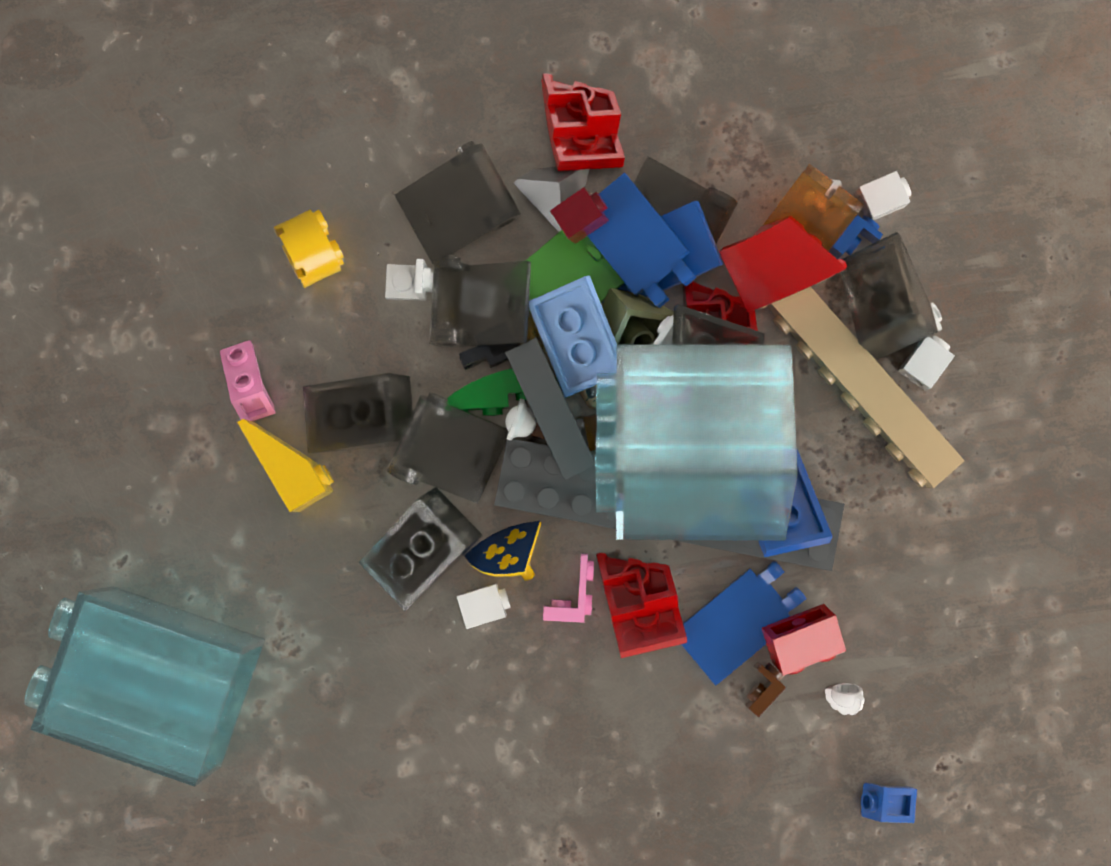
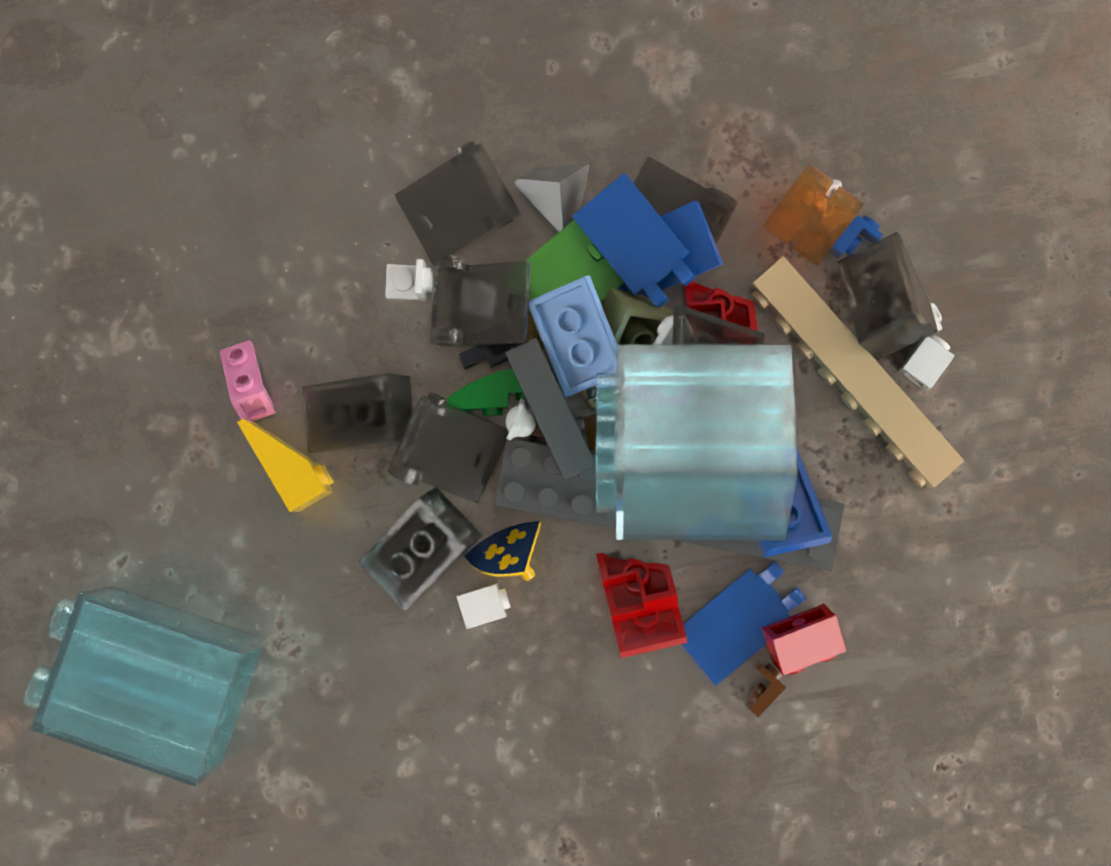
(309, 247): yellow brick -> none
(561, 609): bright pink bracket -> none
(580, 214): dark red brick -> none
(582, 125): red slope -> none
(778, 263): red slope -> none
(845, 701): white piece -> none
(884, 195): white brick -> none
(888, 803): blue bracket -> none

